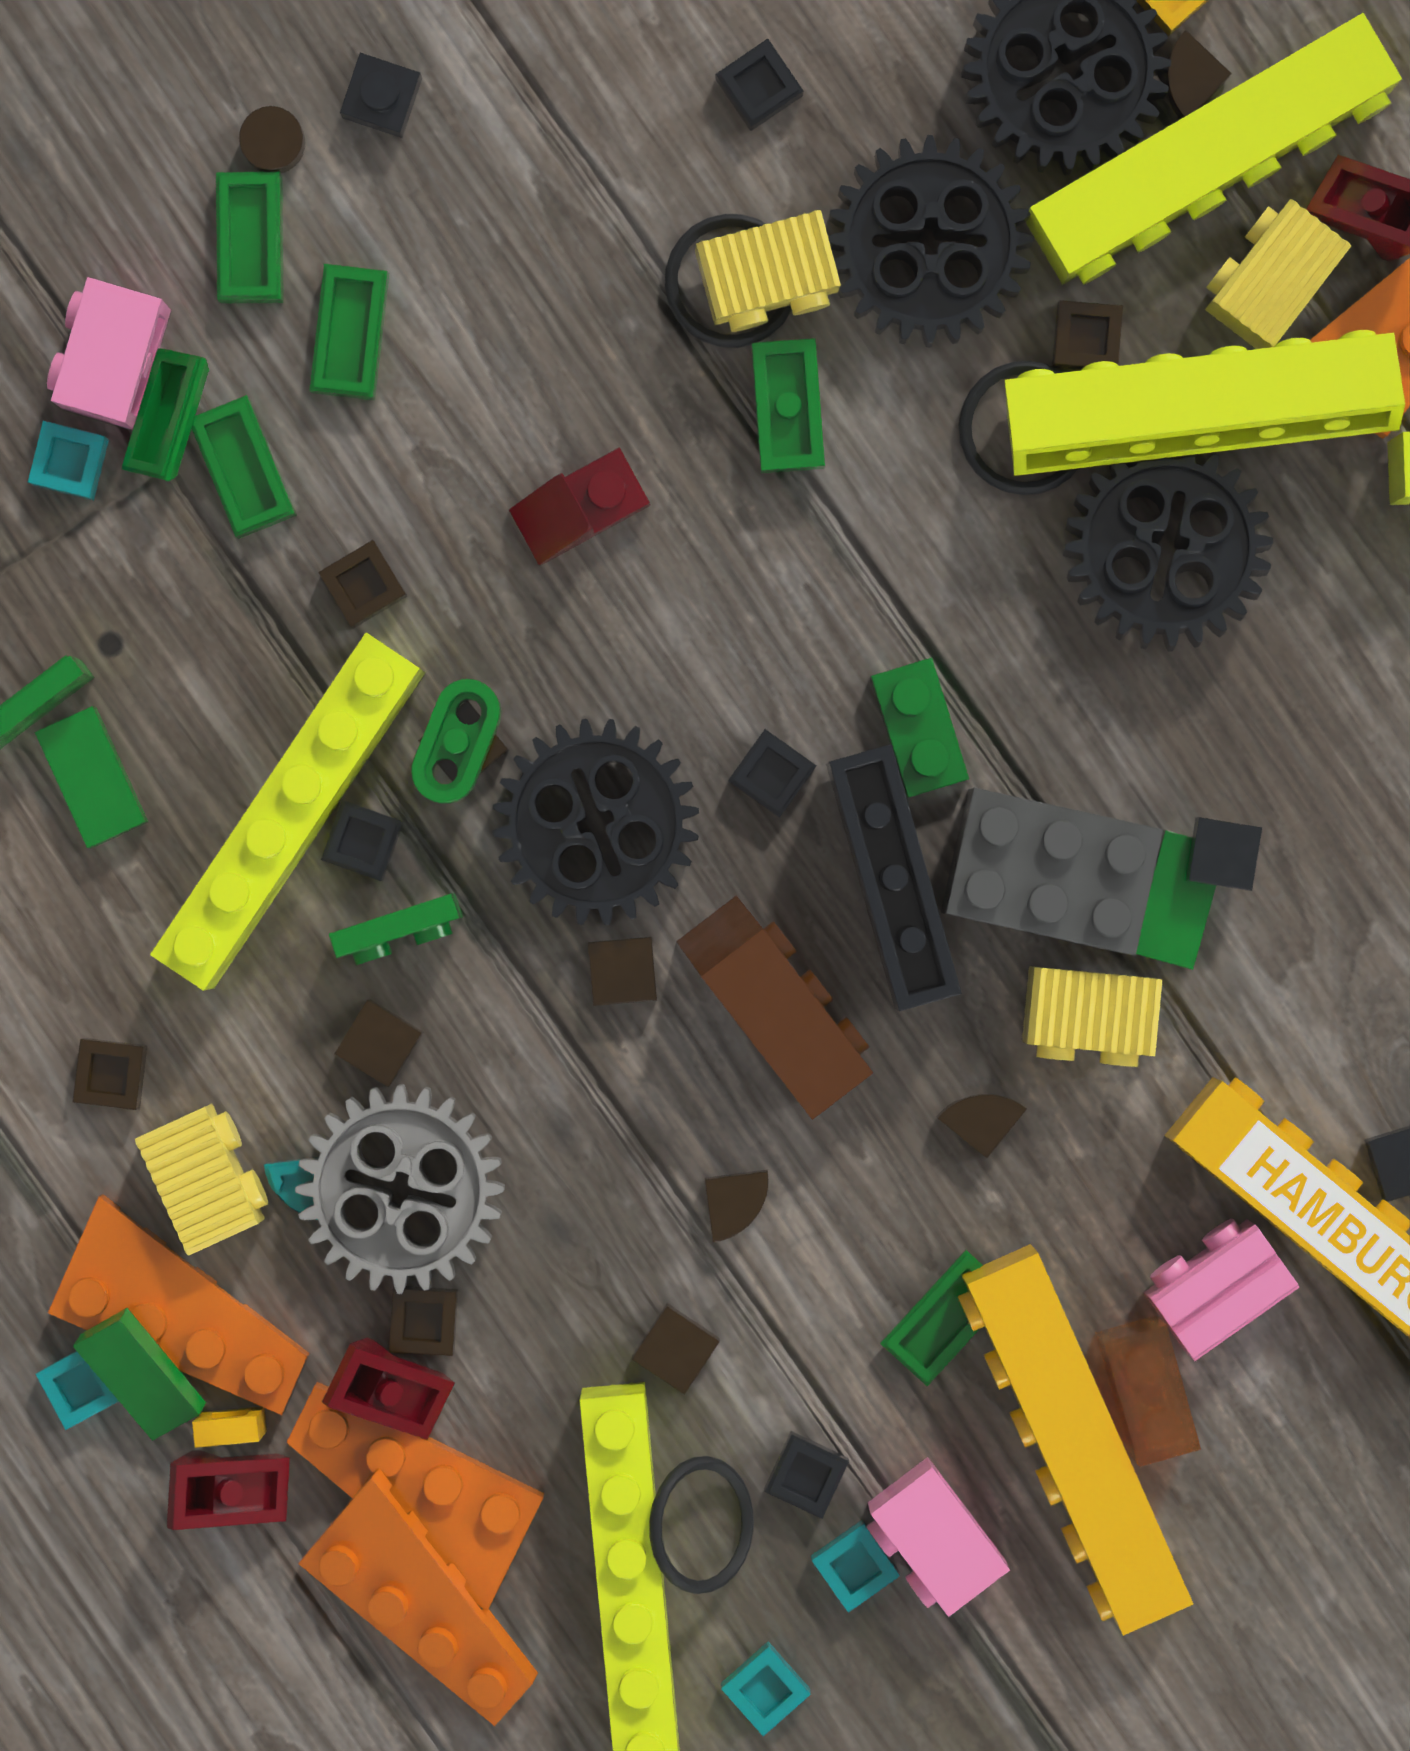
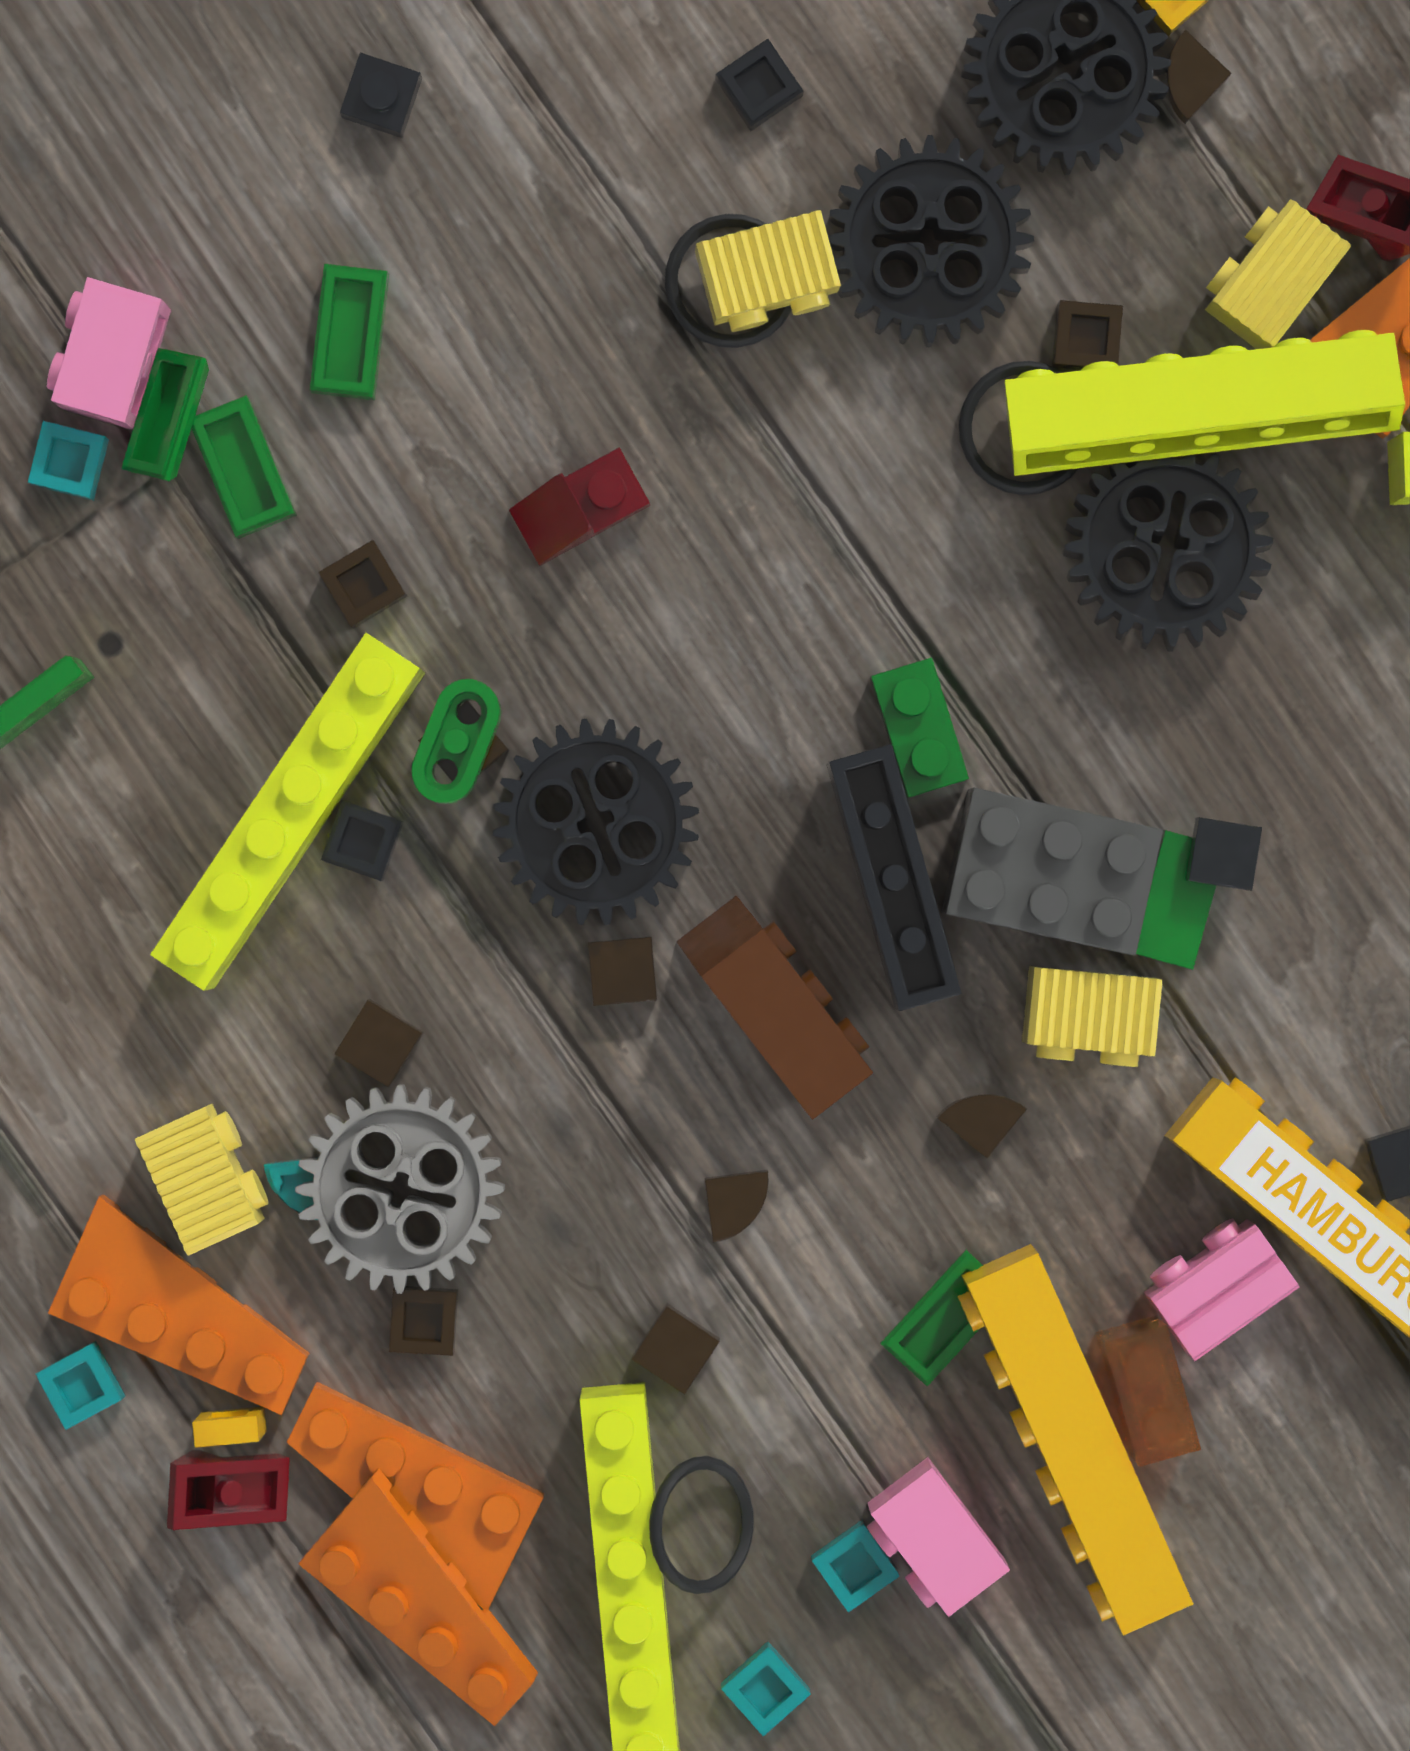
(91, 777): green tile -> none
(110, 1073): dark brown tile -> none
(139, 1374): green tile -> none
(249, 237): green tile -> none
(272, 139): dark brown tile -> none
(372, 938): green plate -> none
(388, 1389): dark red slope -> none
(772, 773): black tile -> none
(788, 405): green plate -> none
(806, 1474): black tile -> none
(1214, 149): neon yellow brick -> none

